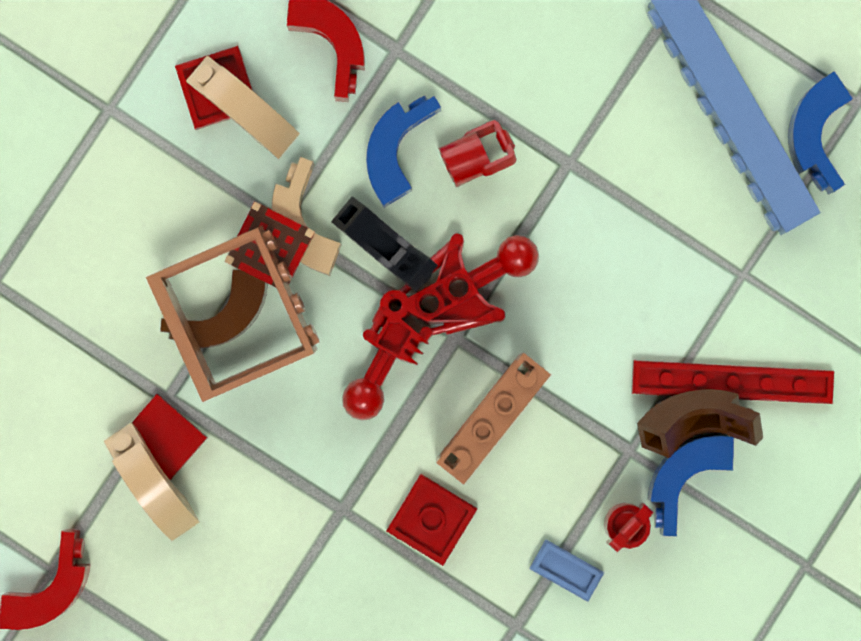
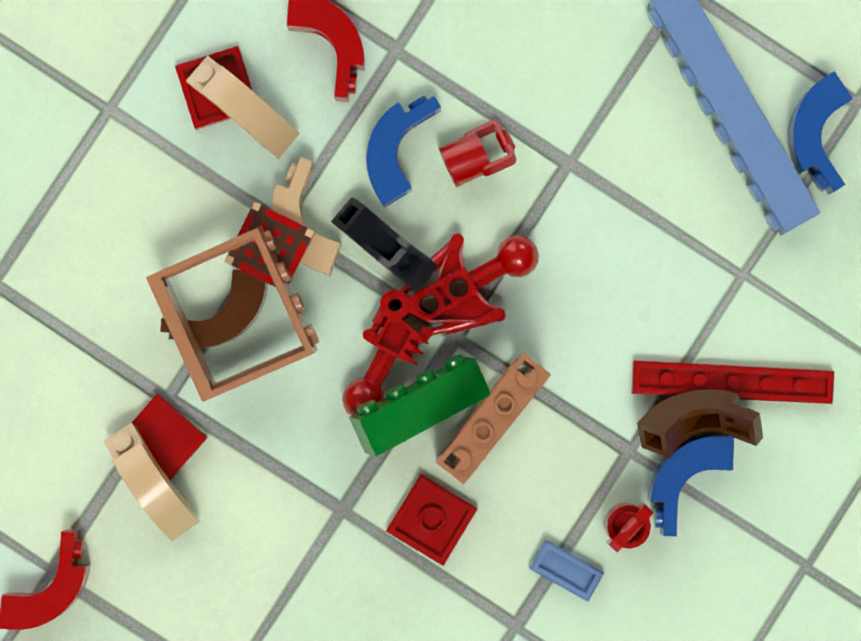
(419, 405): none -> green brick

